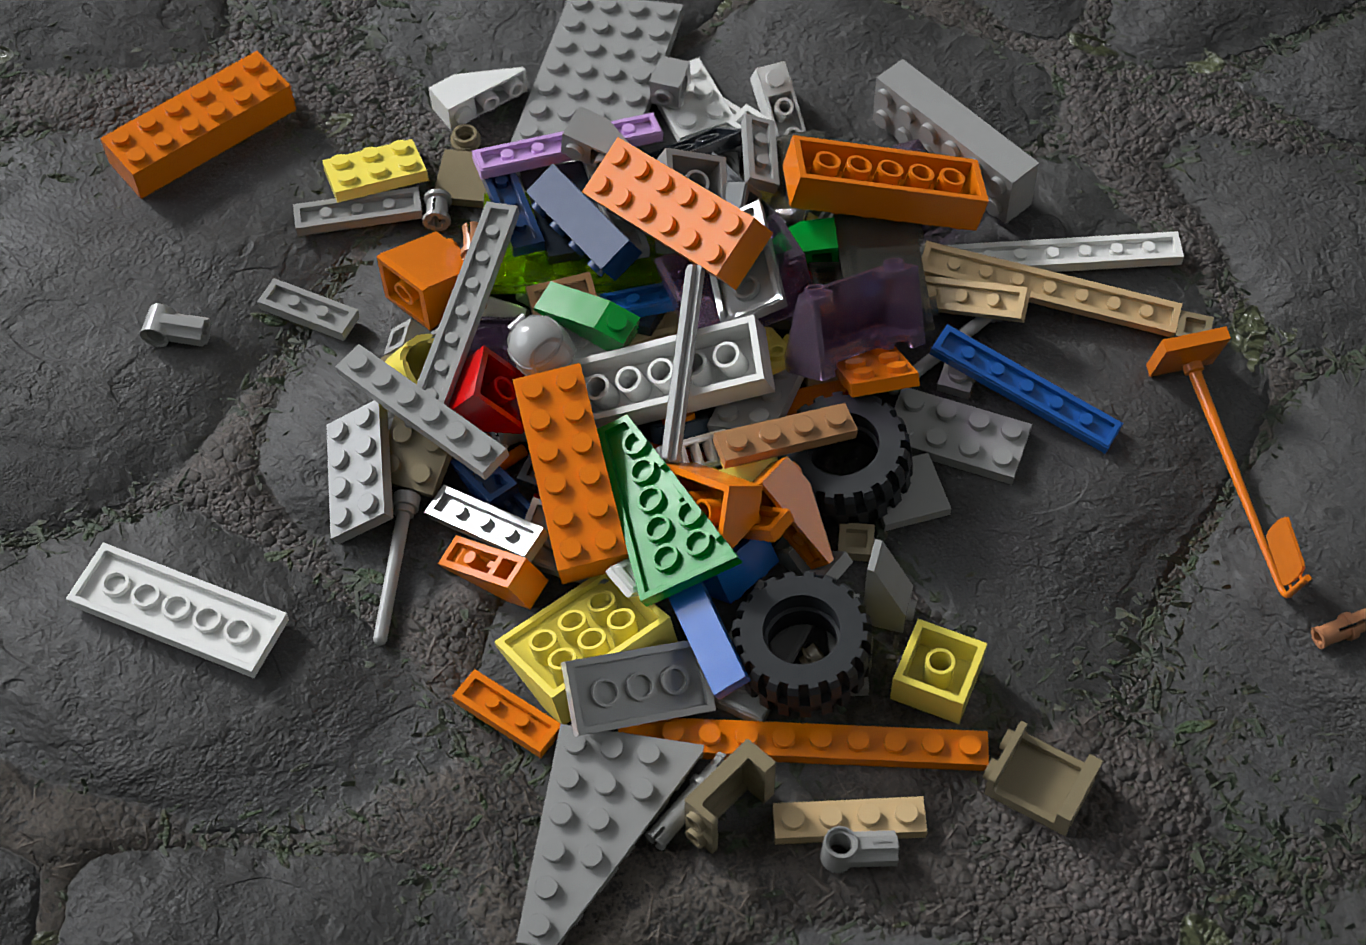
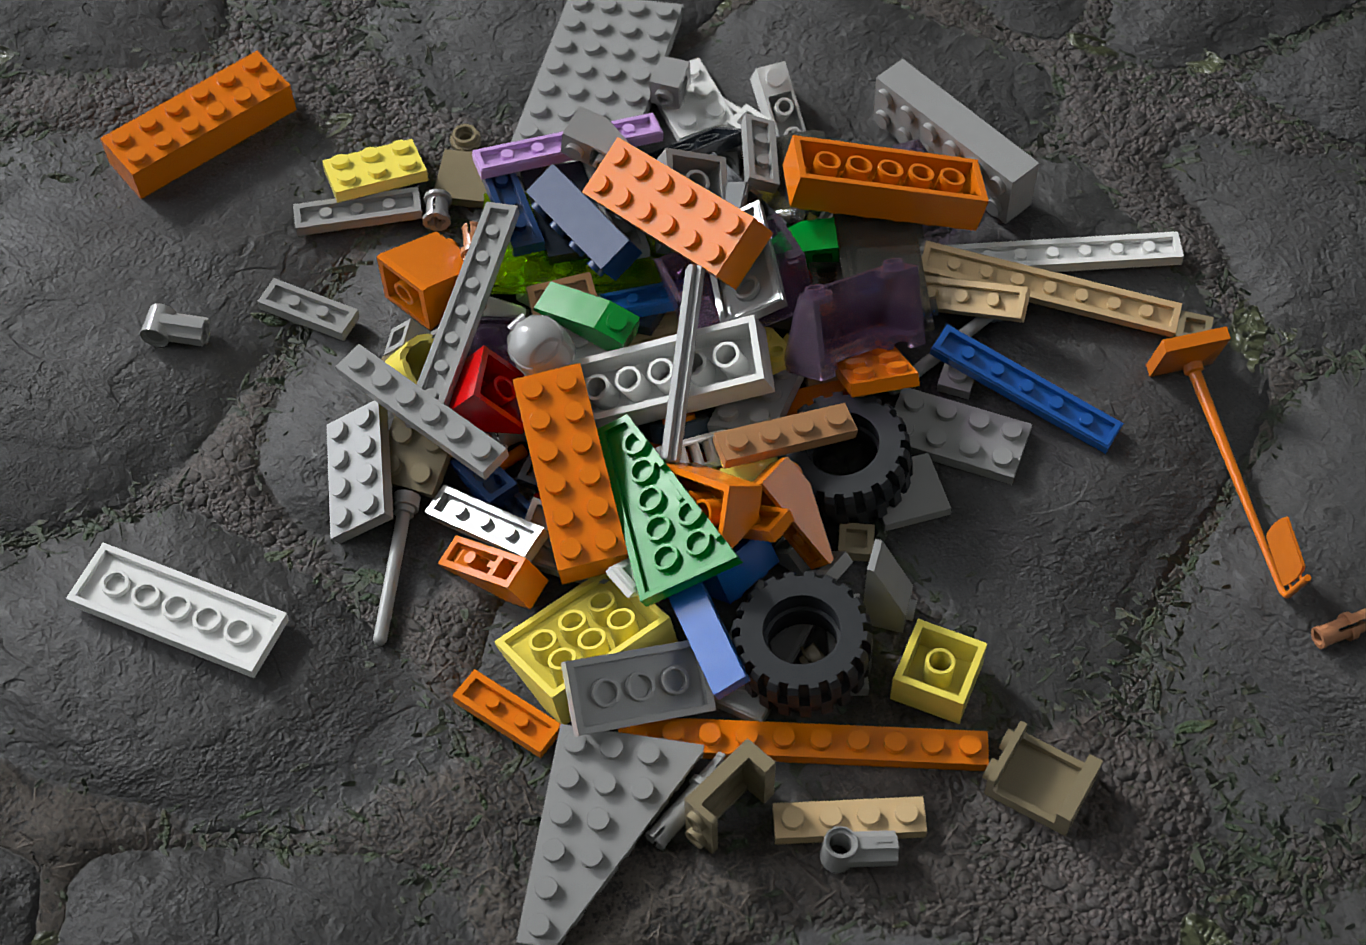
(475, 93): white slope -> none

